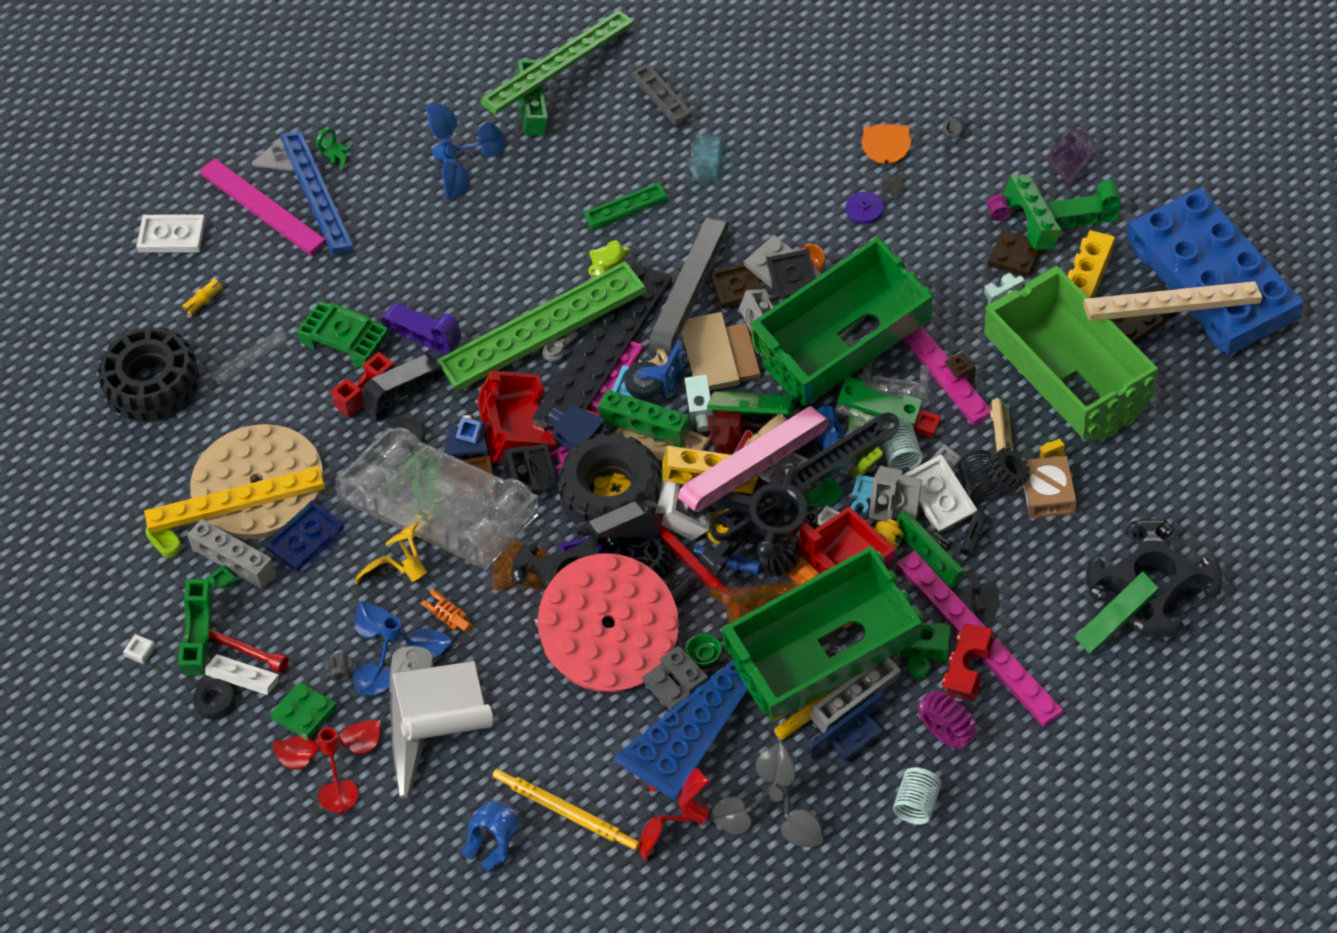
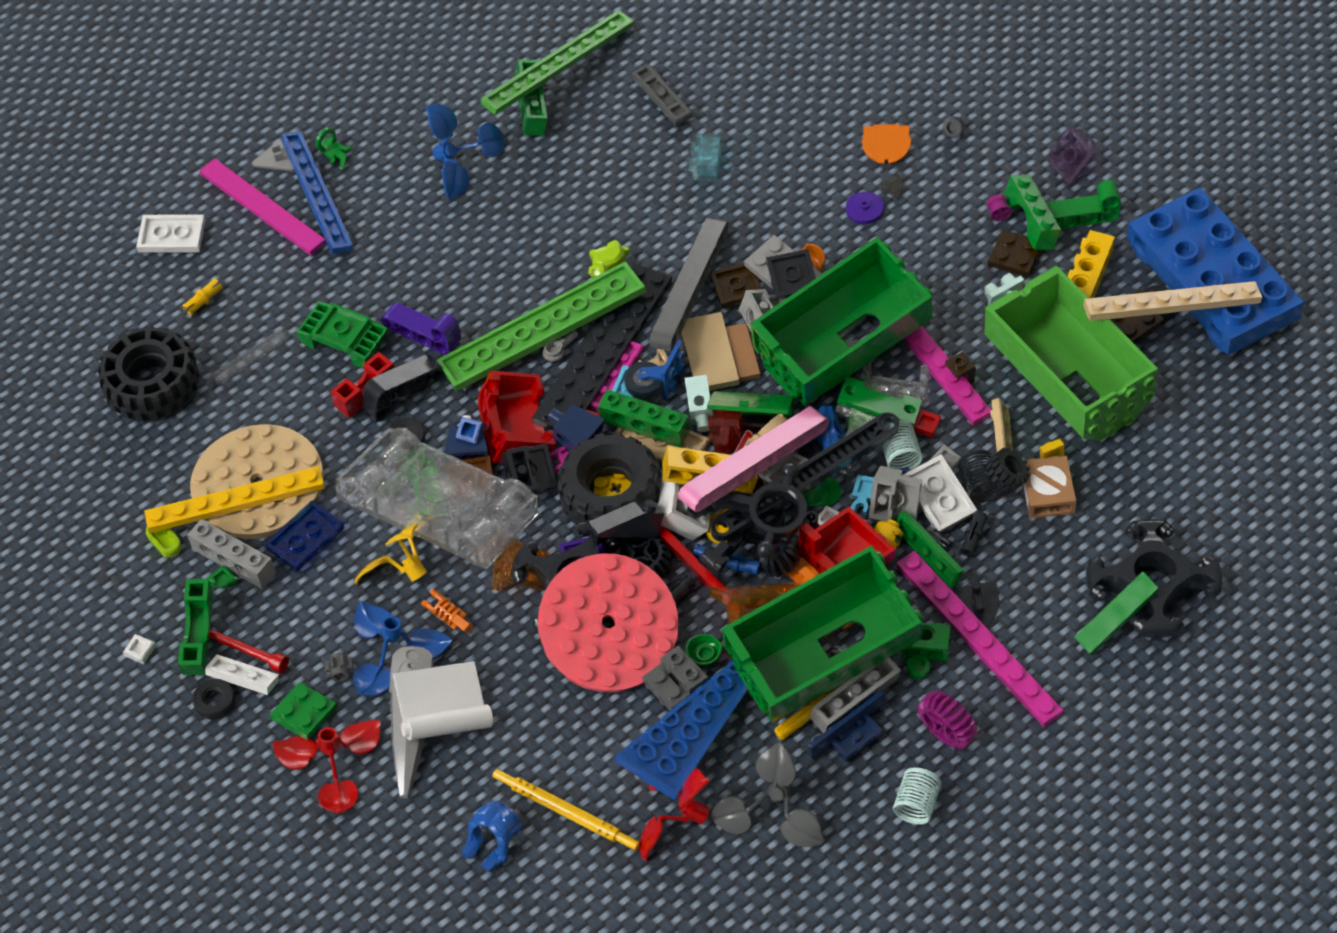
(625, 206): green tile -> none
(867, 463): lime tile -> none
(972, 643): red arch -> none

